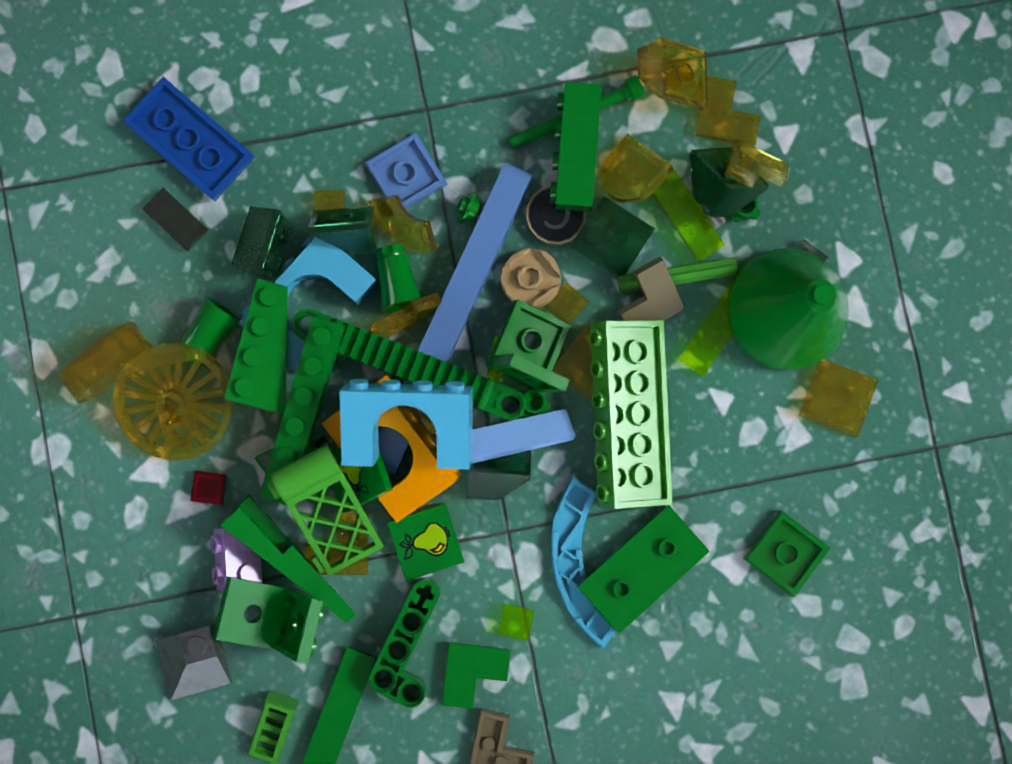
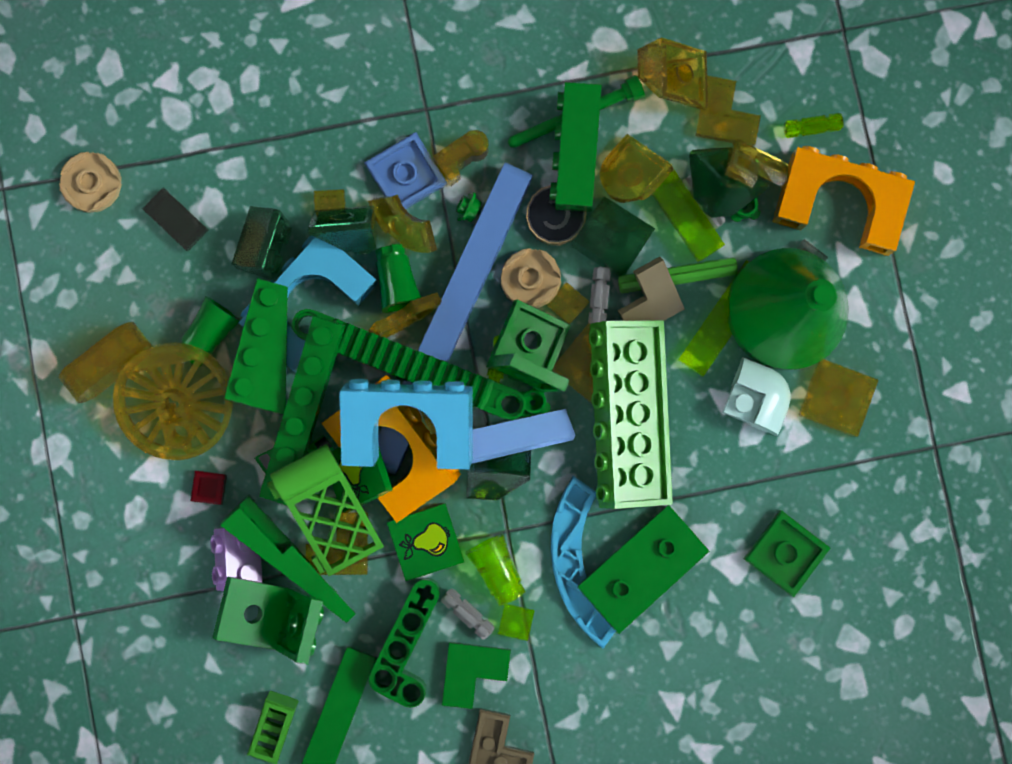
(90, 182): none -> tan tile
(189, 139): blue plate -> none
(193, 662): flat silver slope -> none
(460, 153): none -> clear yellow leg
(467, 613): none -> light grey axle
(497, 569): none -> clear neon green plant
(599, 294): none -> light grey axle
(758, 397): none -> light aqua brick
(813, 125): none -> clear neon green axle
(884, 193): none -> light orange arch

